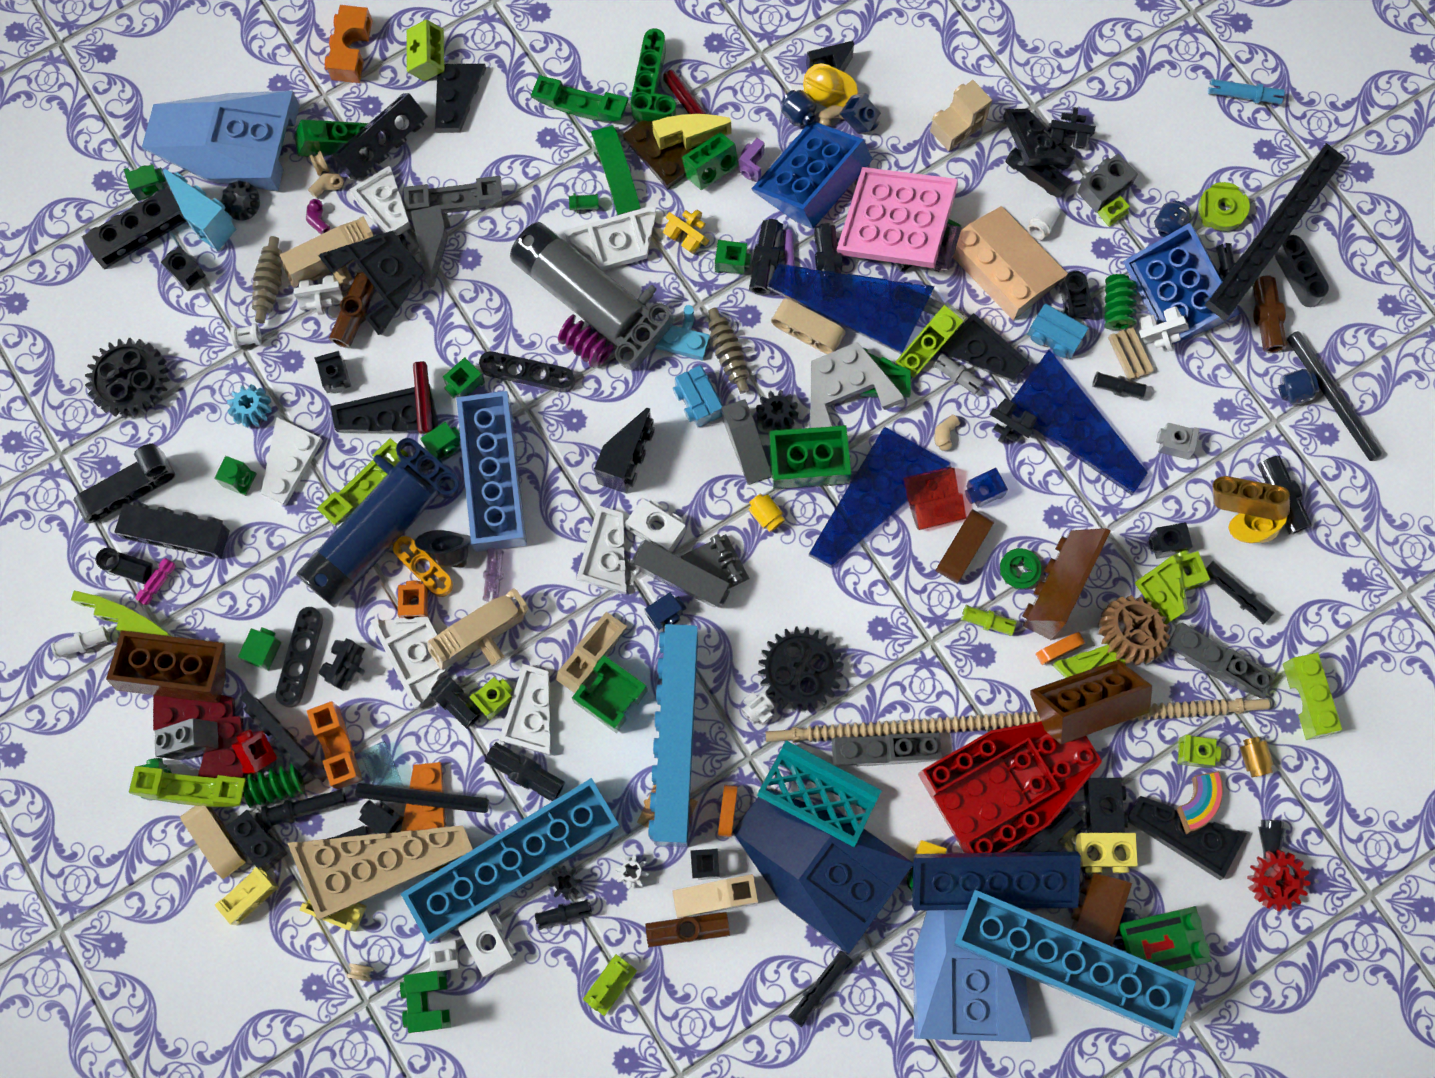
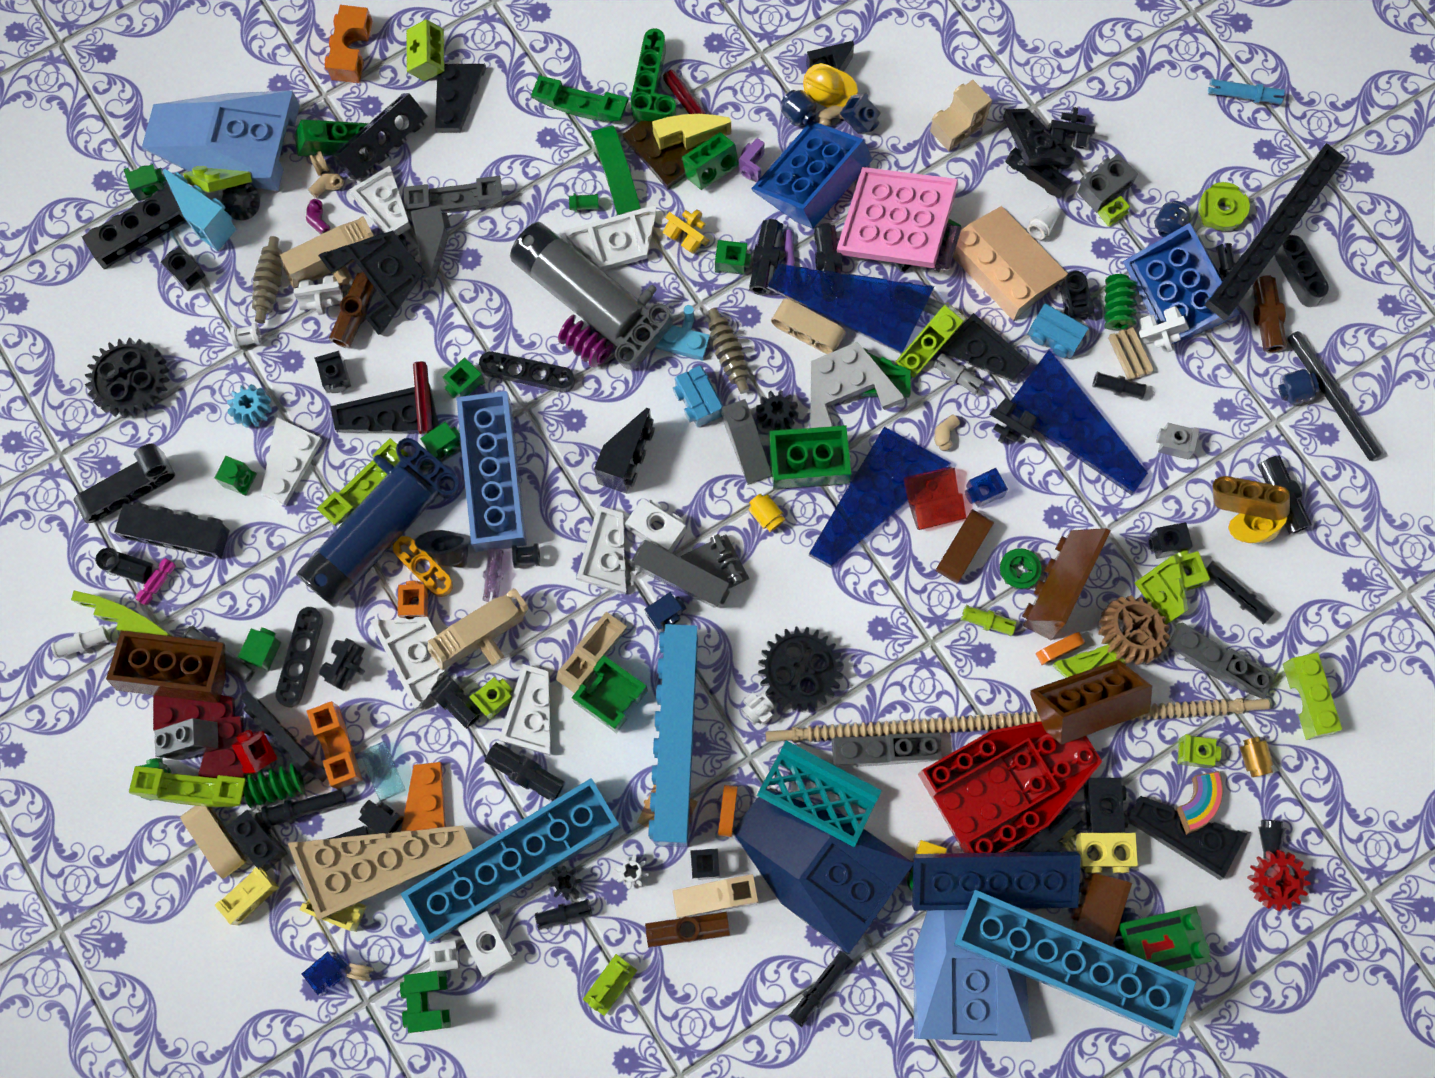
(216, 179): none -> lime wing
(233, 663): none -> dark grey pin
(325, 972): none -> clear blue brick
(422, 797): black axle -> none
(533, 550): none -> black bush

